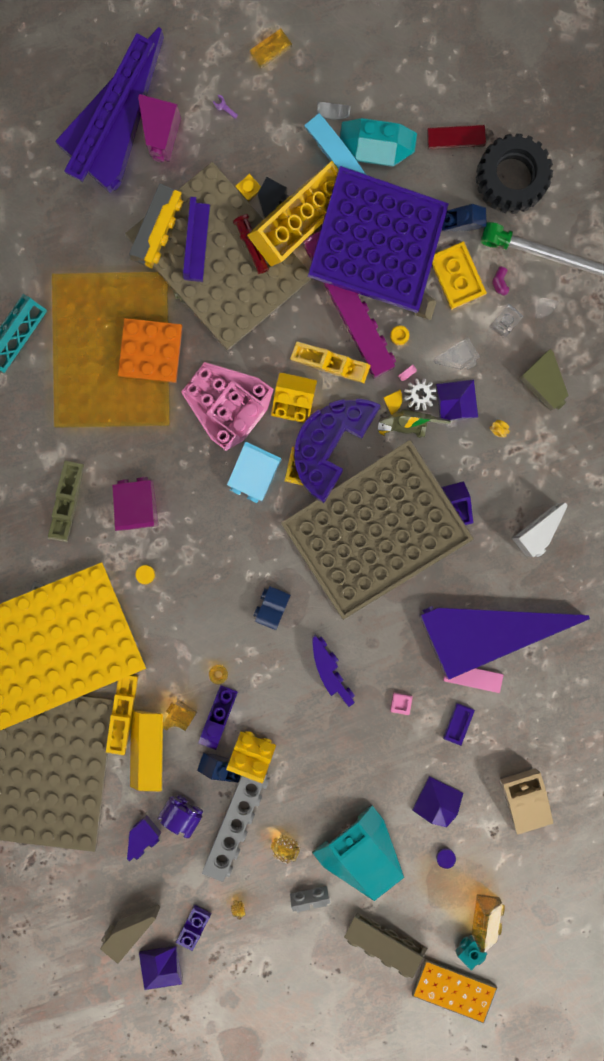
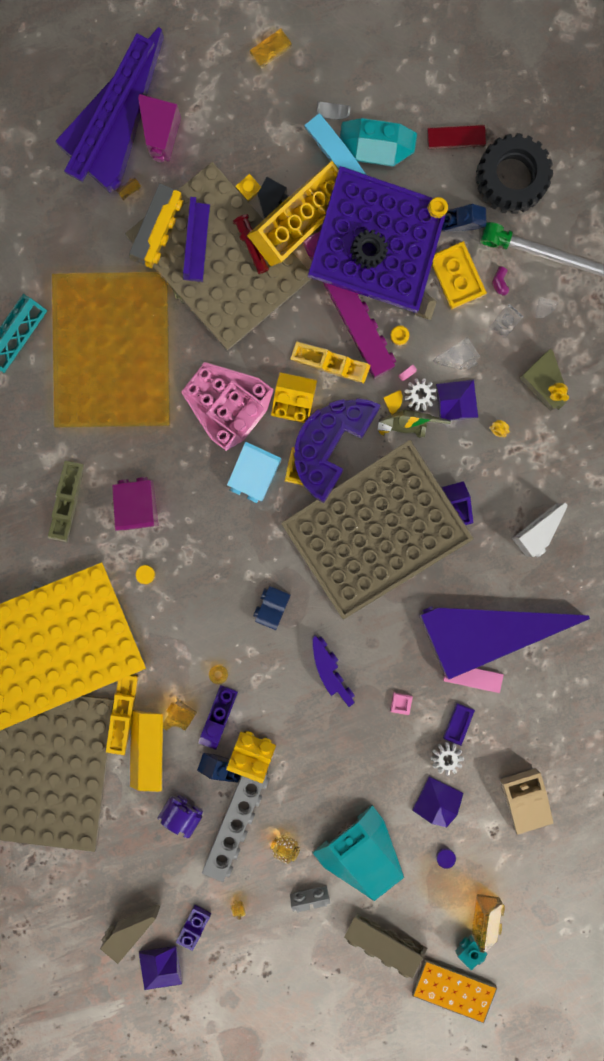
(129, 188): none -> clear yellow pin
(141, 836): dark purple slope -> none
(150, 350): orange plate -> none
(222, 106): medium lavender hand -> none
(377, 241): none -> black tyre
(437, 207): none -> yellow tile
(440, 762): none -> white gear
(558, 392): none -> yellow plate

